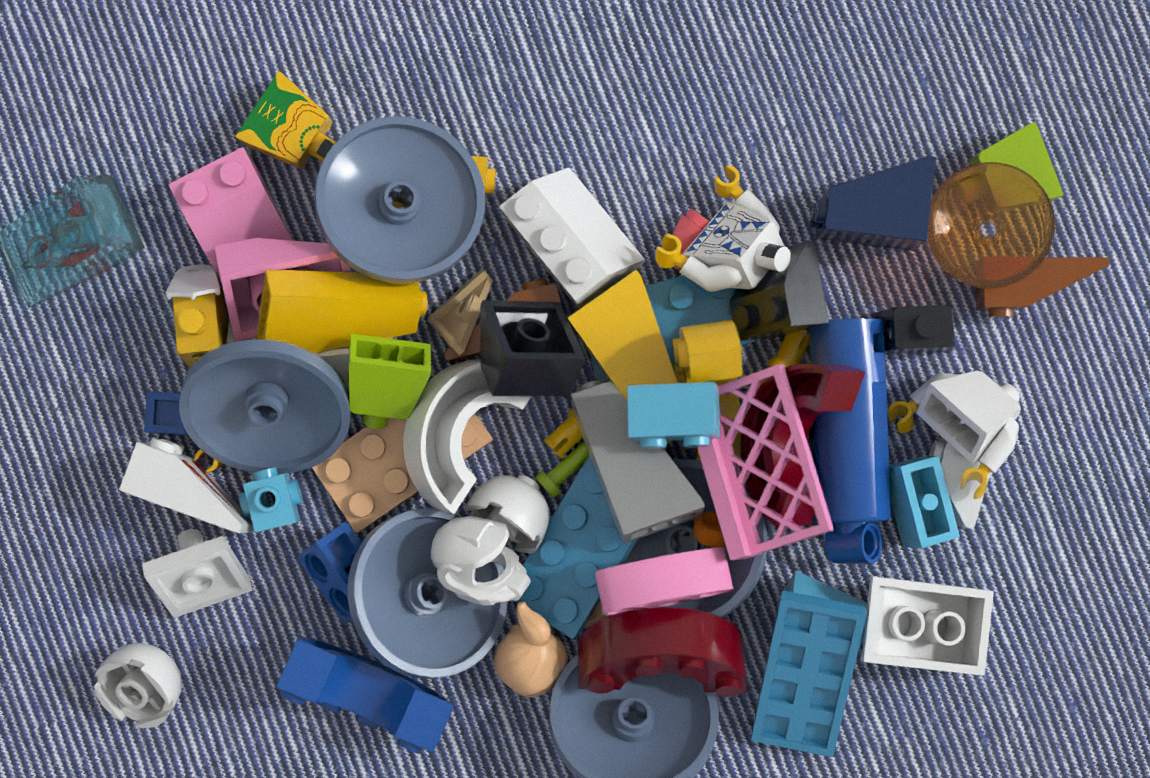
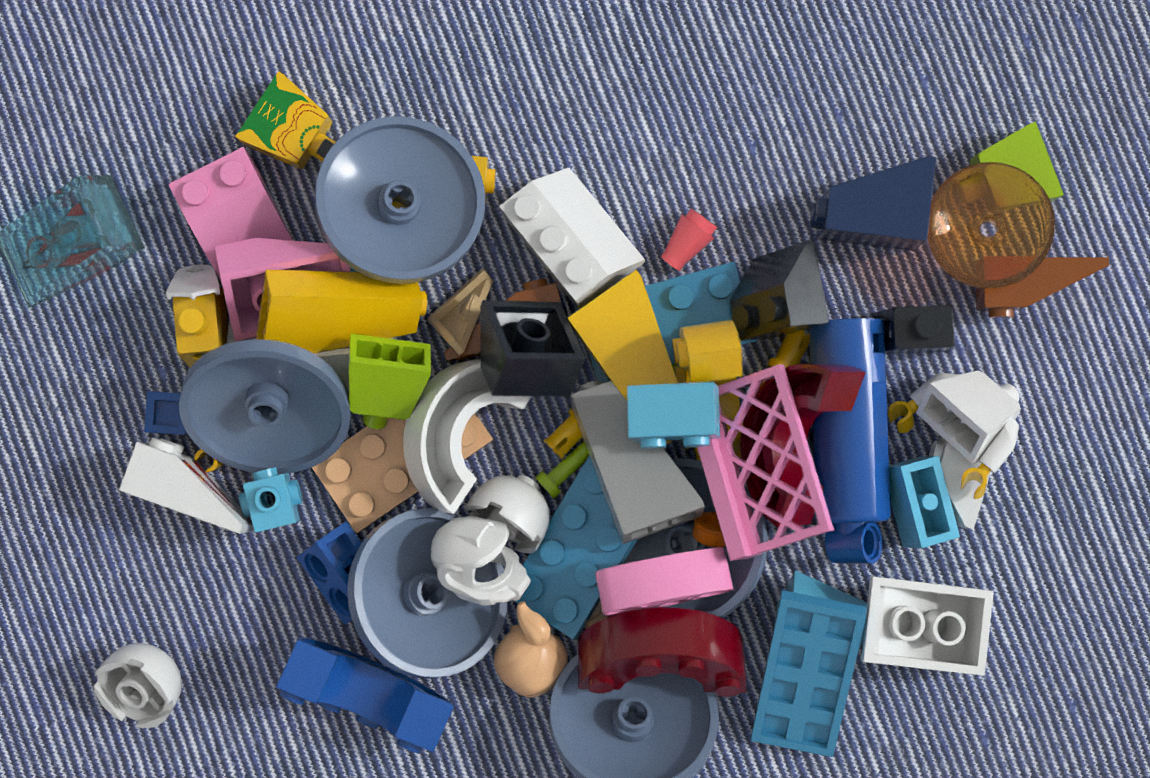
(196, 574): white tile -> none
(733, 247): white torso -> none

